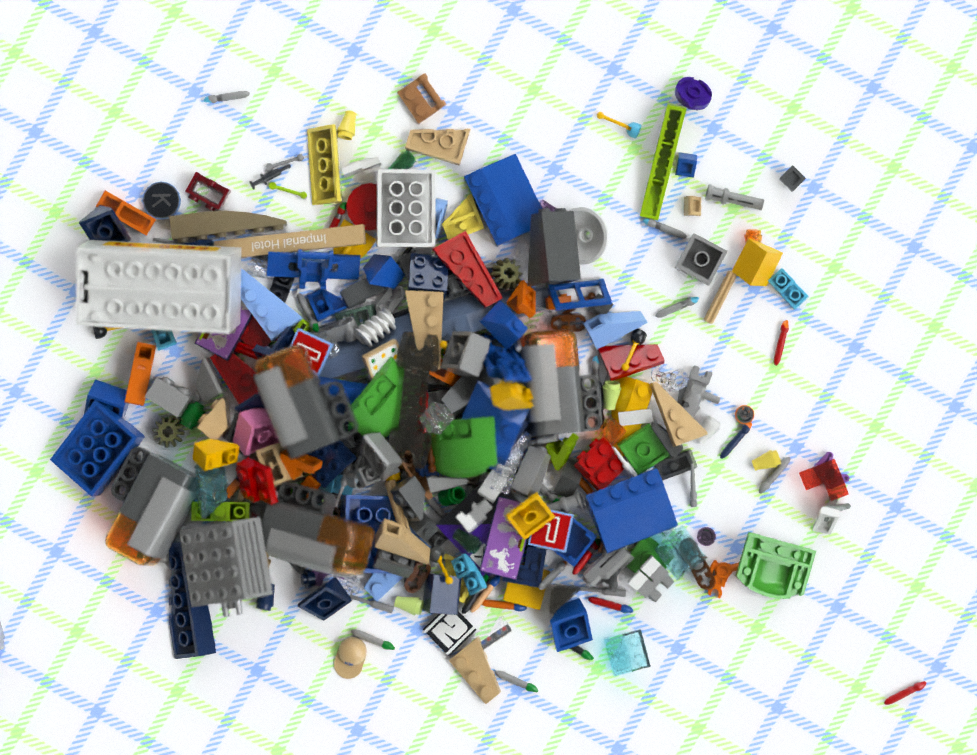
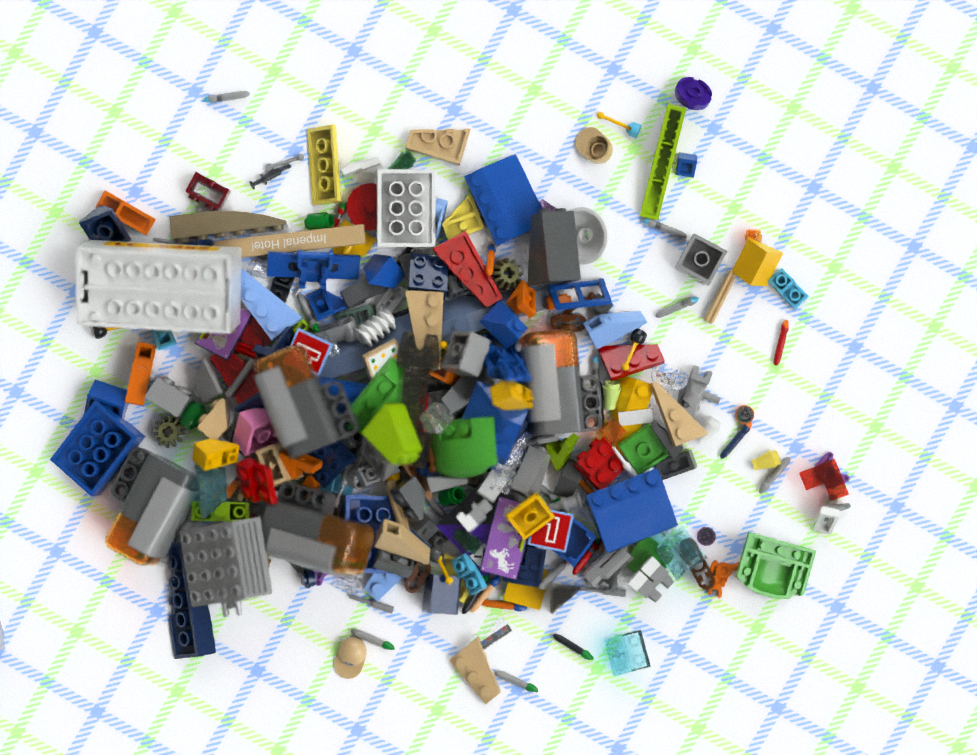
(161, 200): black tile -> none
(240, 378): none -> light grey piece
(266, 602): dark blue cone -> none
(272, 185): lime hinge -> none
(319, 221): none -> green brick
(326, 600): dark blue slope -> none
(347, 126): light yellow cone -> none
(394, 434): none -> lime slope
(409, 604): yellowish green cone -> none
(416, 102): medium nougat plate -> none
(449, 631): tile -> none
(490, 259): none -> orange piece
(570, 625): blue slope -> none
(594, 145): none -> tan cap
(611, 605): red piece -> none
(692, 206): tan slope -> none
(693, 494): light grey piece -> none
(725, 196): light grey pin -> none
(792, 178): dark grey tile -> none
(904, 693): red piece -> none

